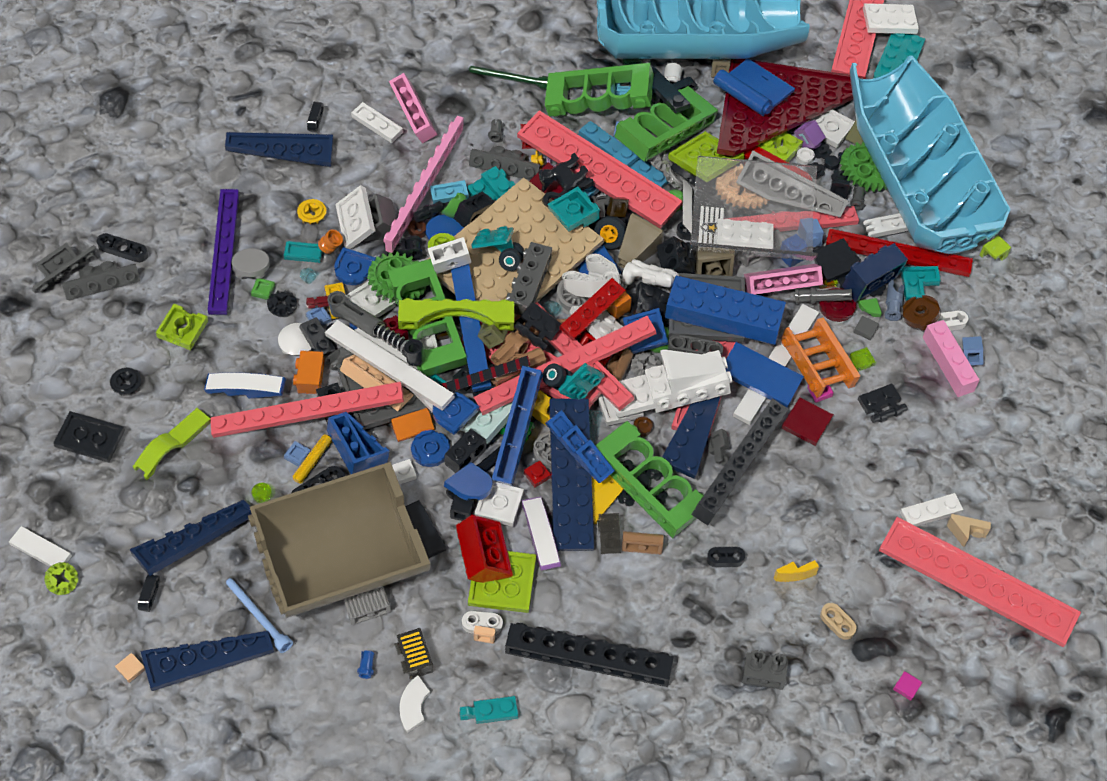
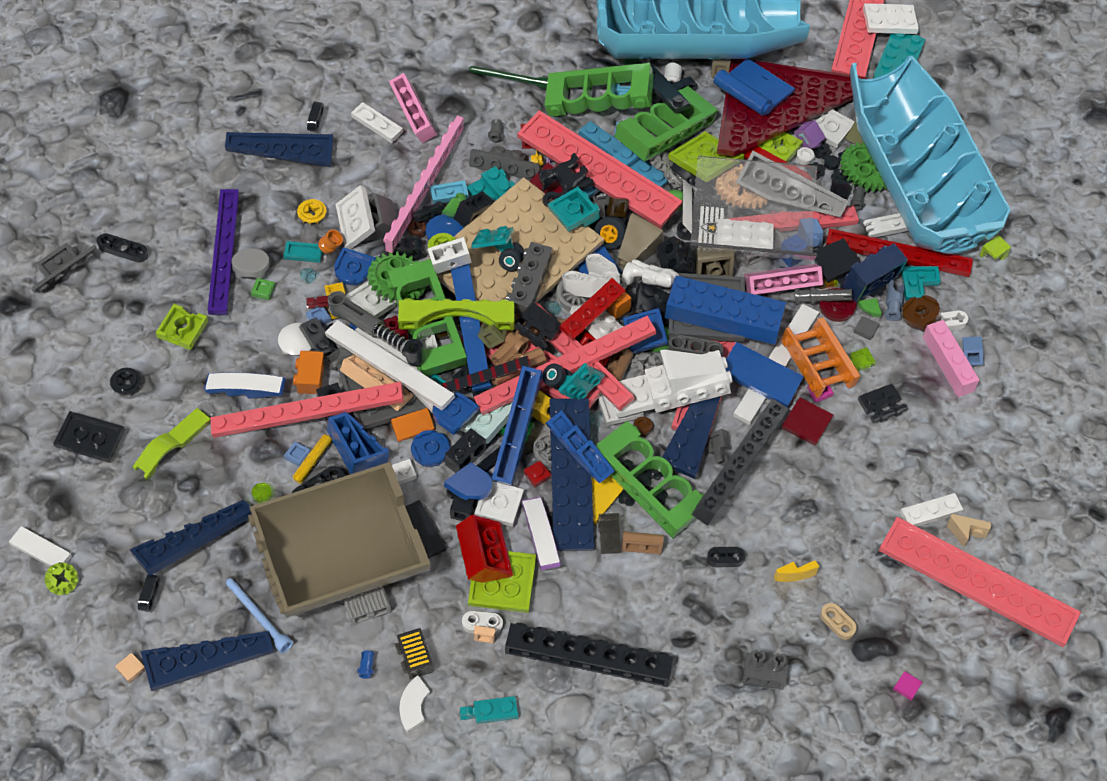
(99, 279): dark grey bracket -> none
(282, 309): black gear -> none

